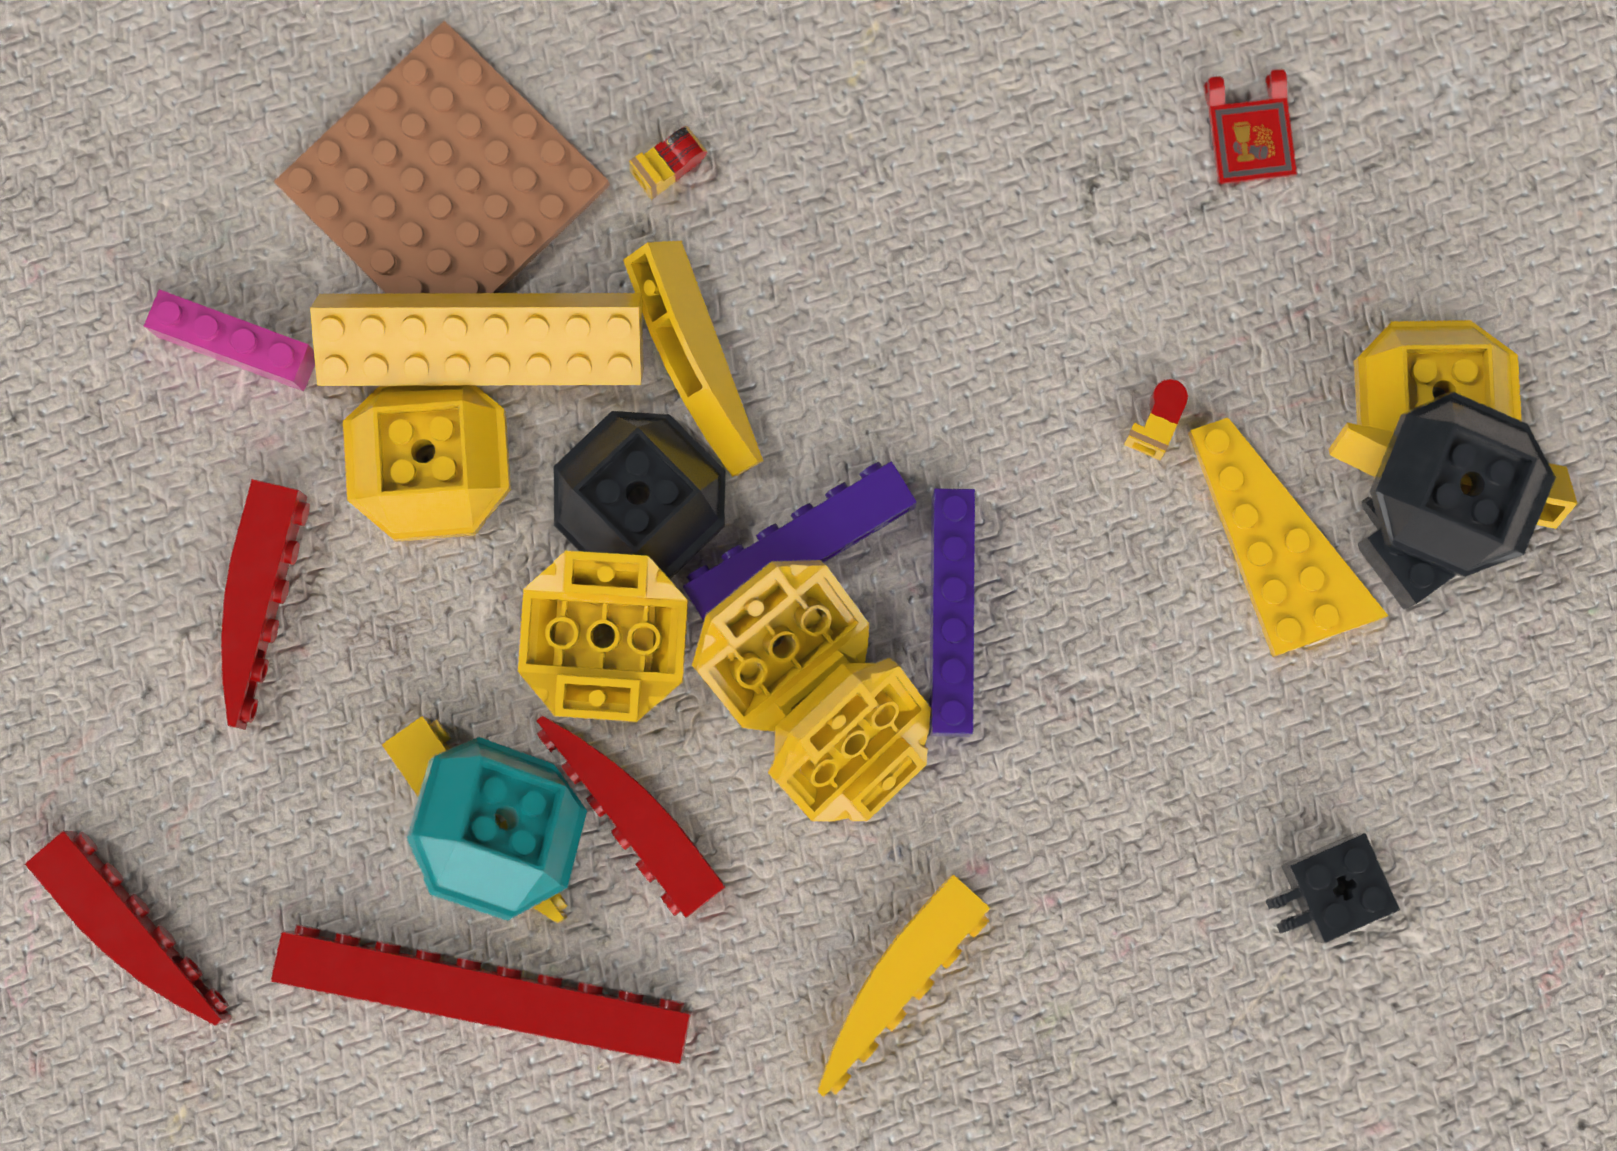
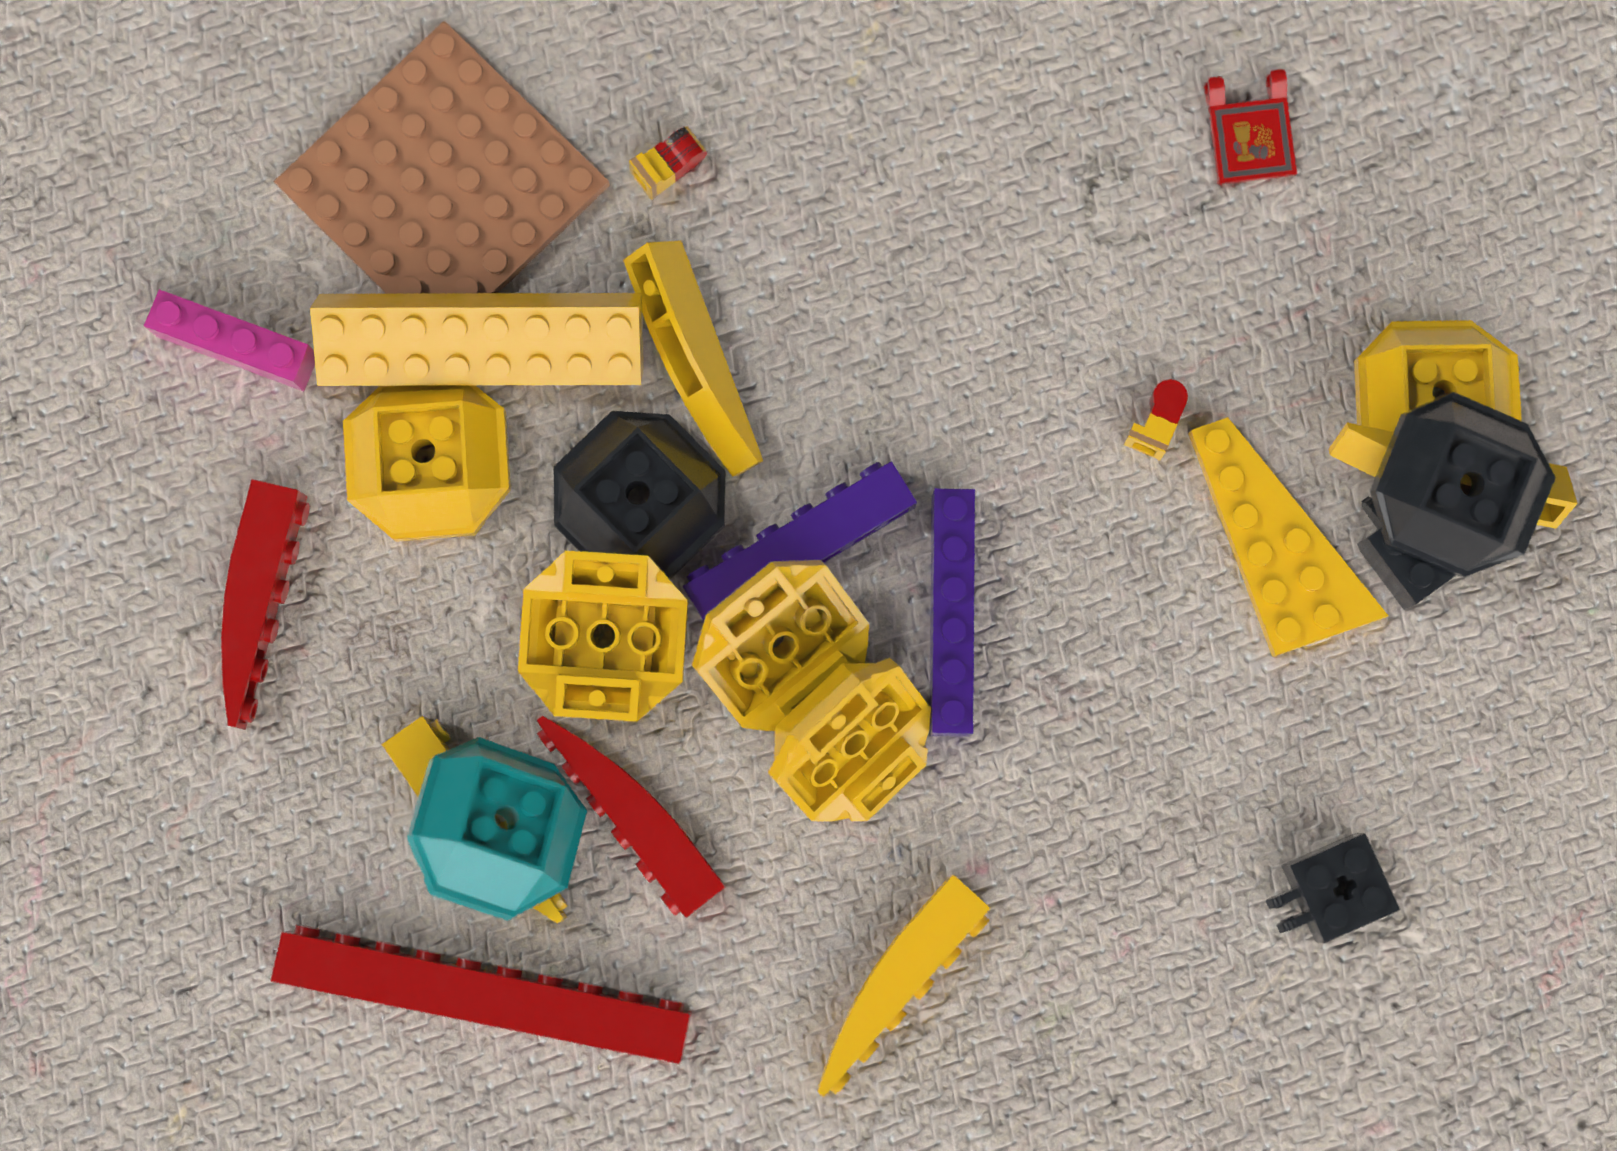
(120, 924): red slope -> none

